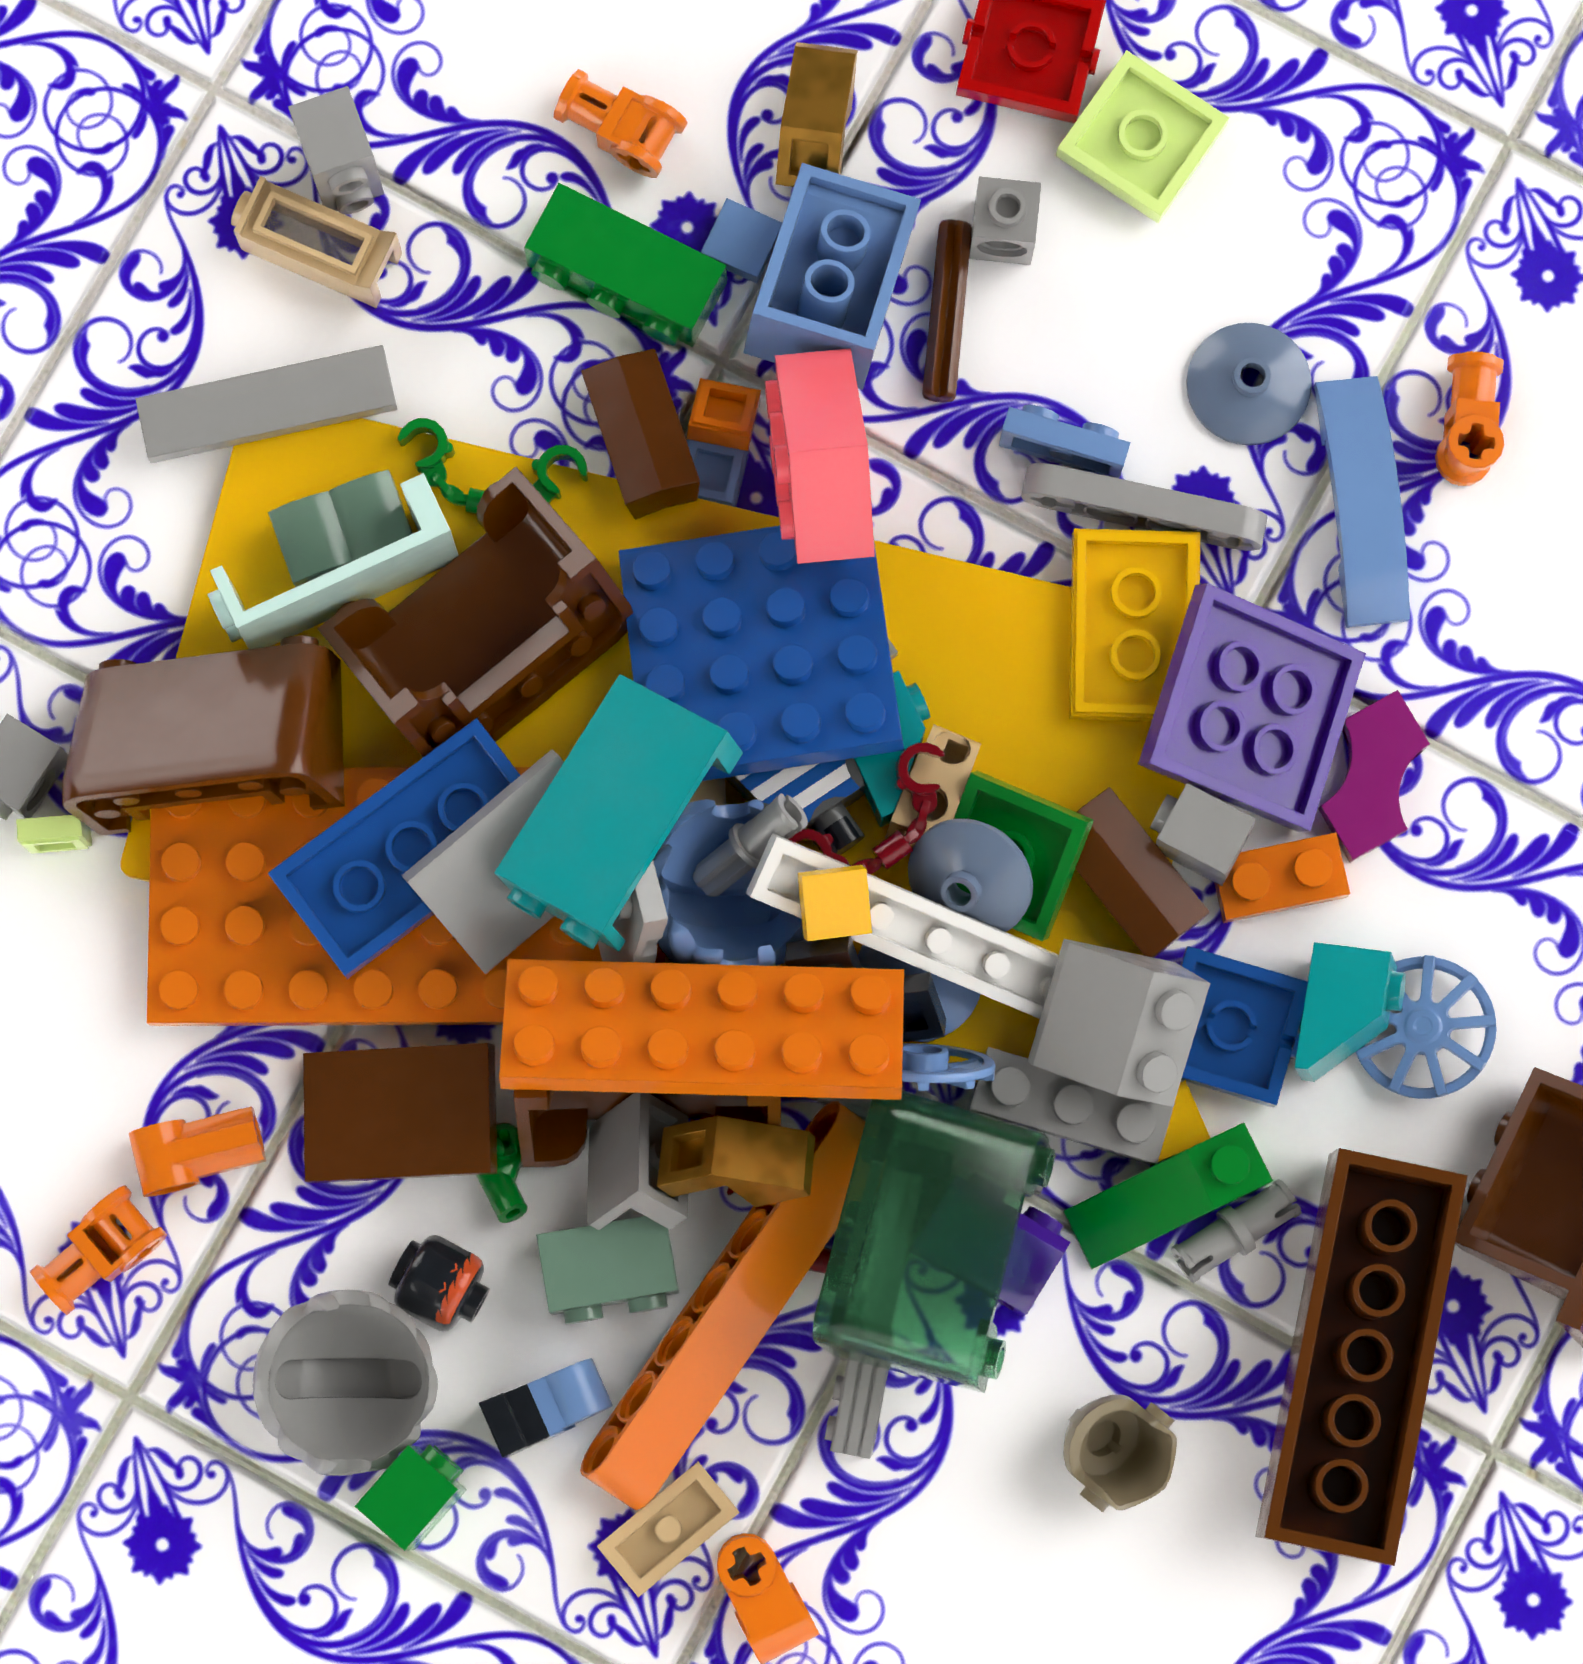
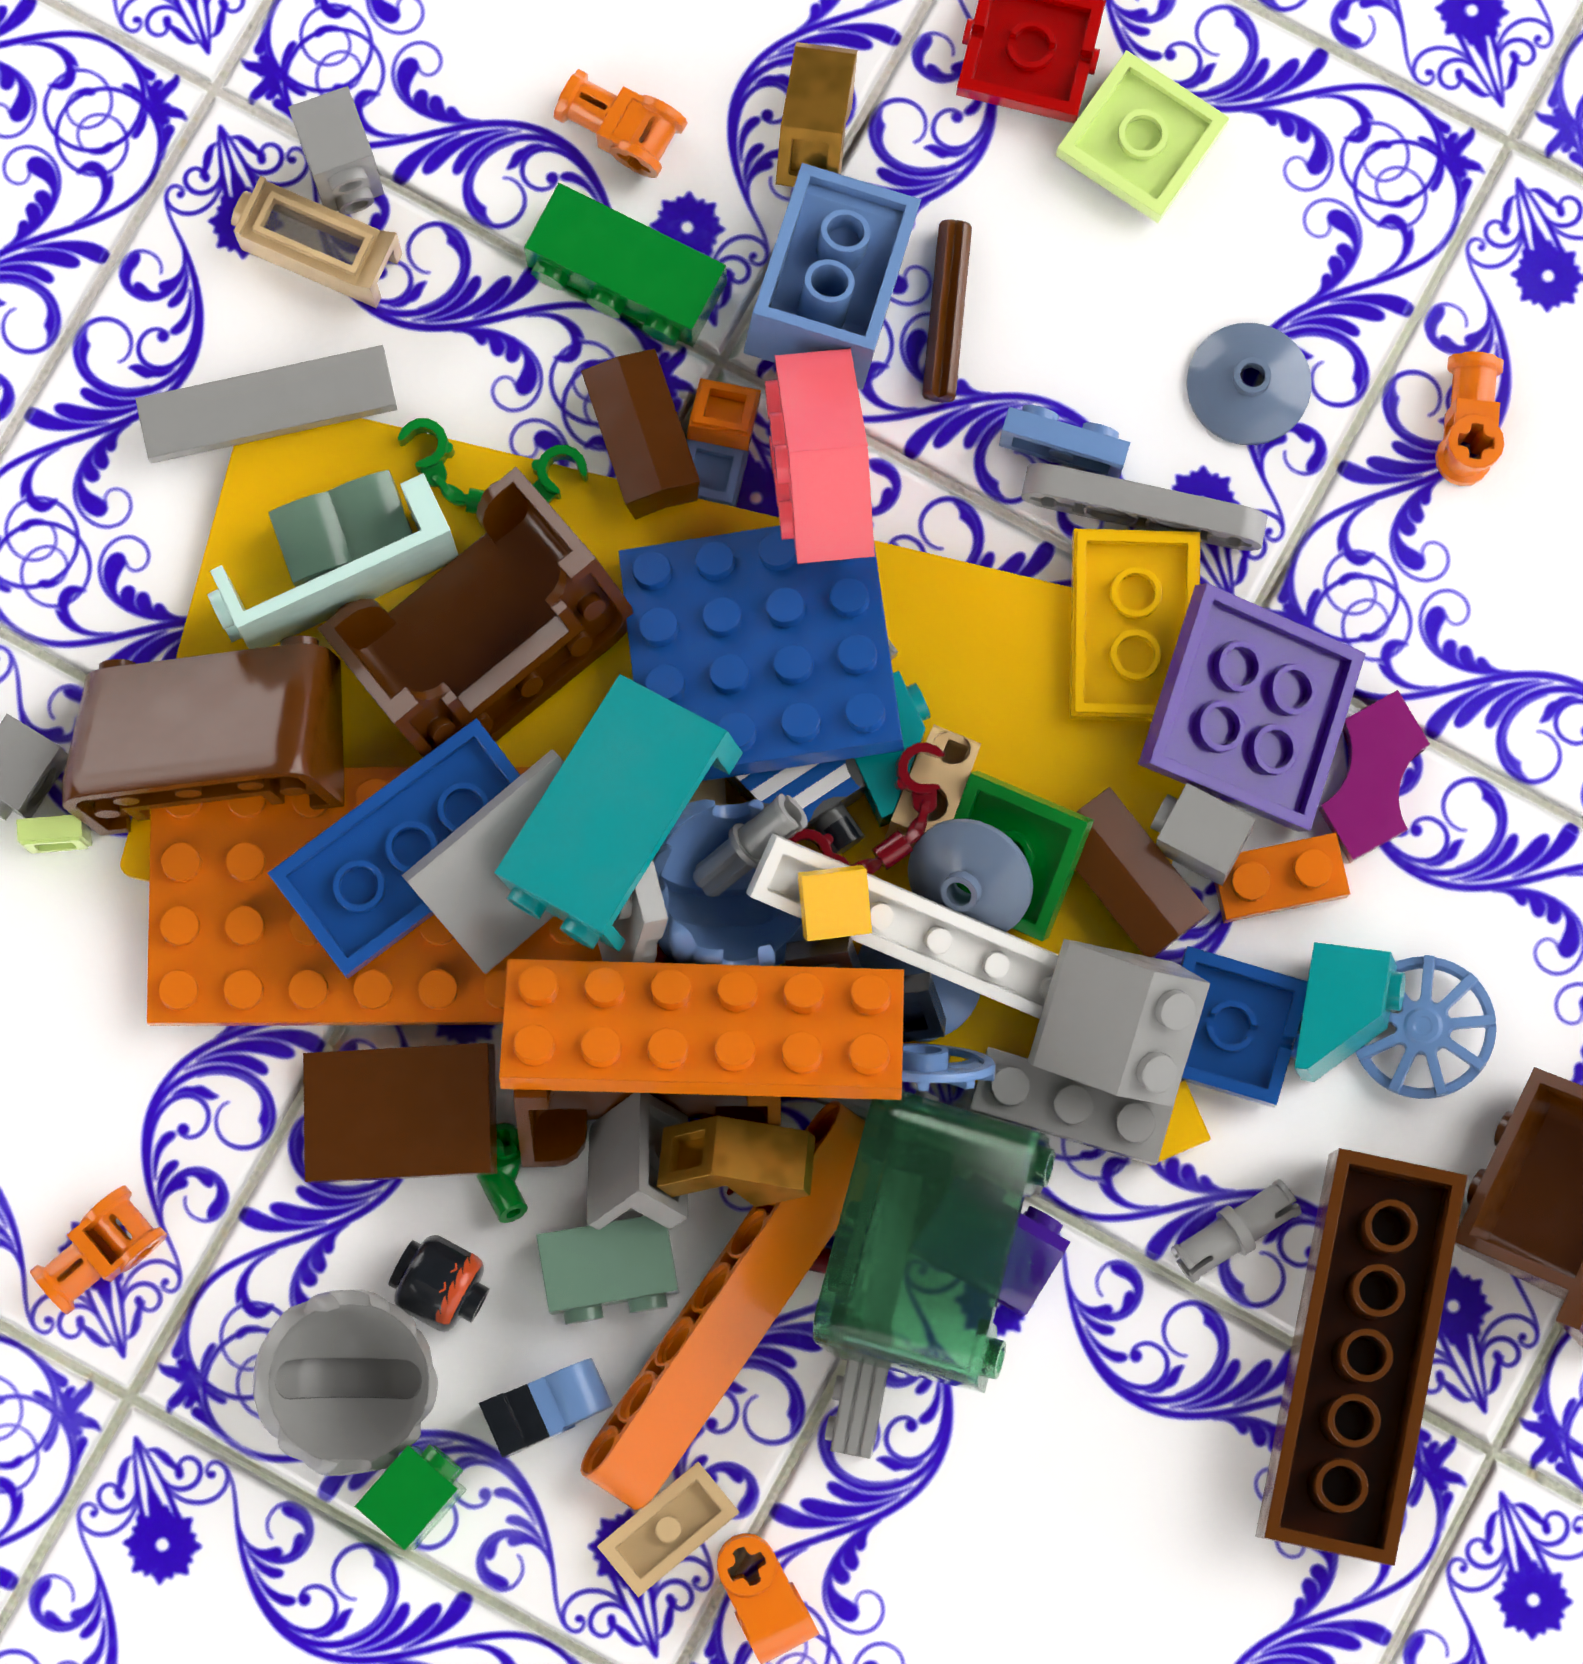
(179, 1153): orange piece -> none
(742, 240): medium blue tile -> none
(1005, 220): light grey brick -> none
(1119, 1451): dark tan cap -> none
(1168, 1196): green slope -> none
(1365, 501): medium blue slope -> none

